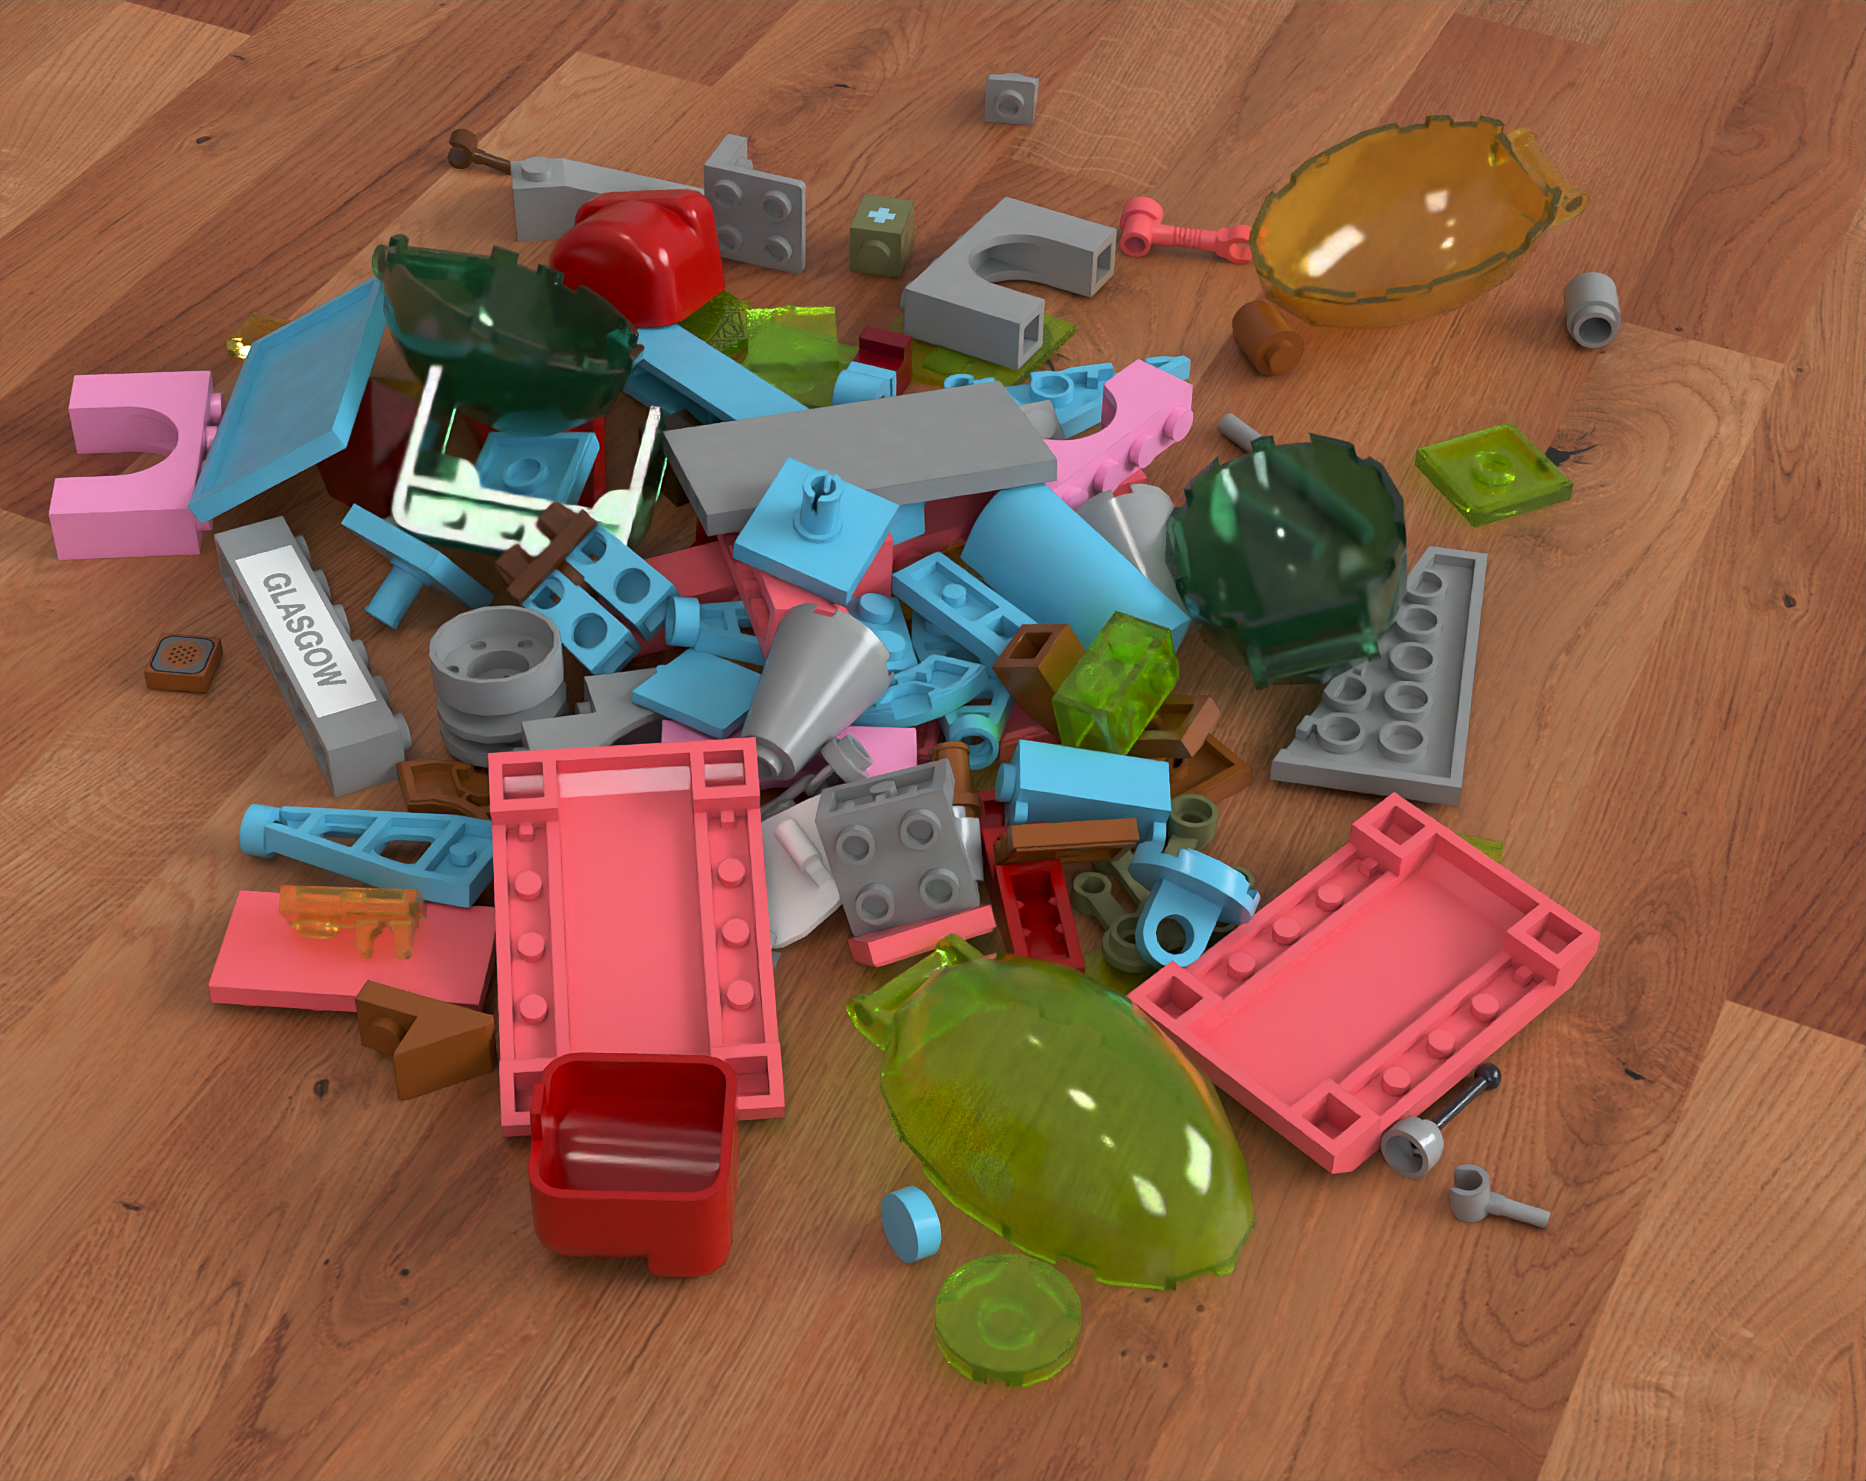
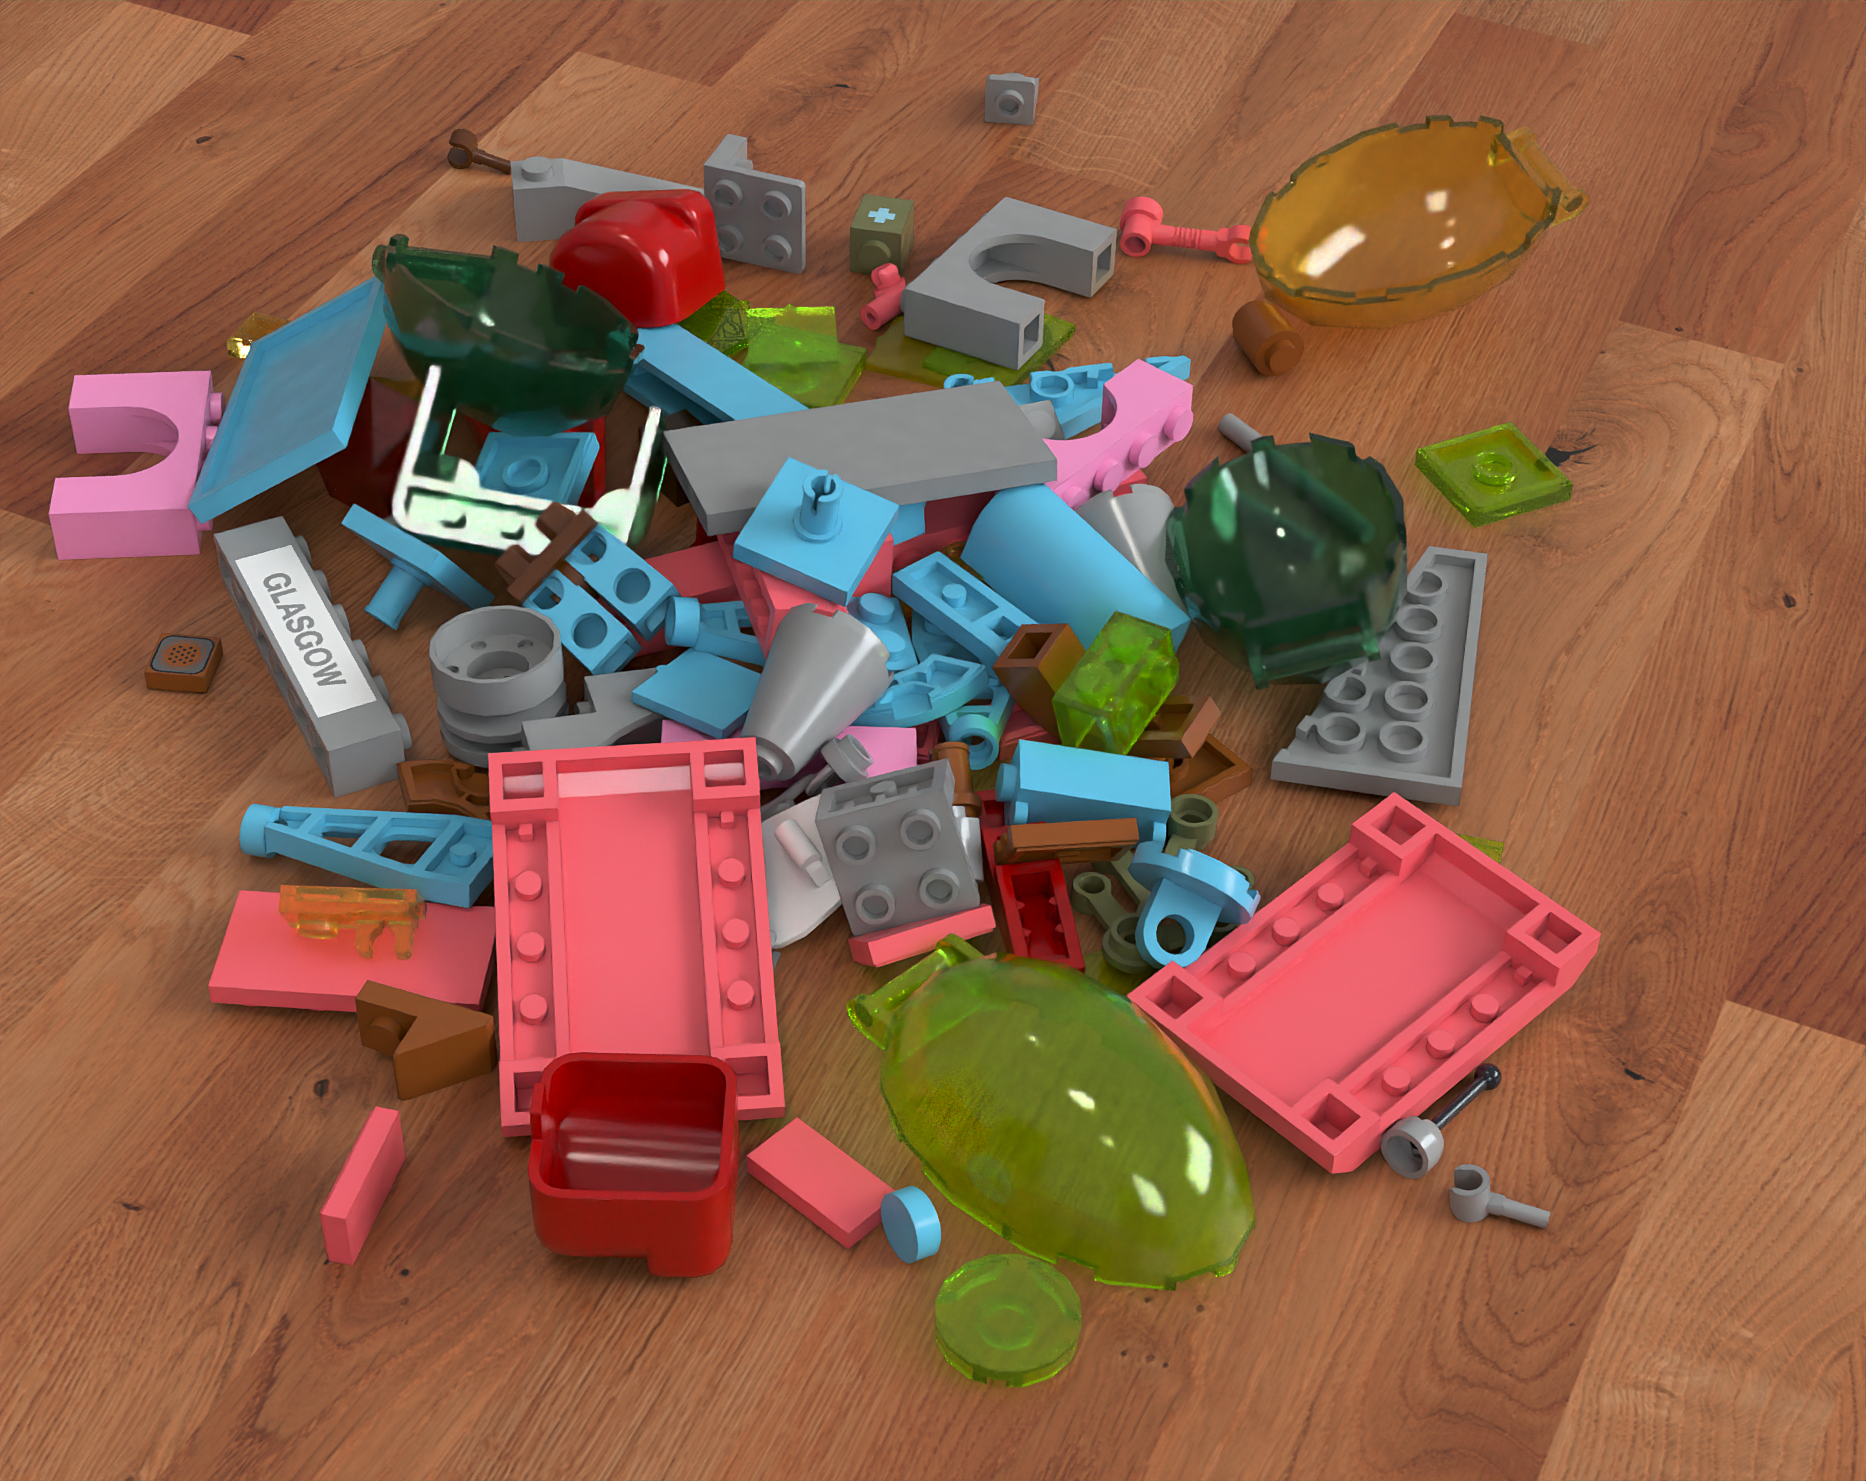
(362, 1185): none -> coral tile
(820, 1182): none -> coral tile
(878, 369): leg -> none
(887, 296): none -> coral arm
(1592, 309): light grey brick -> none

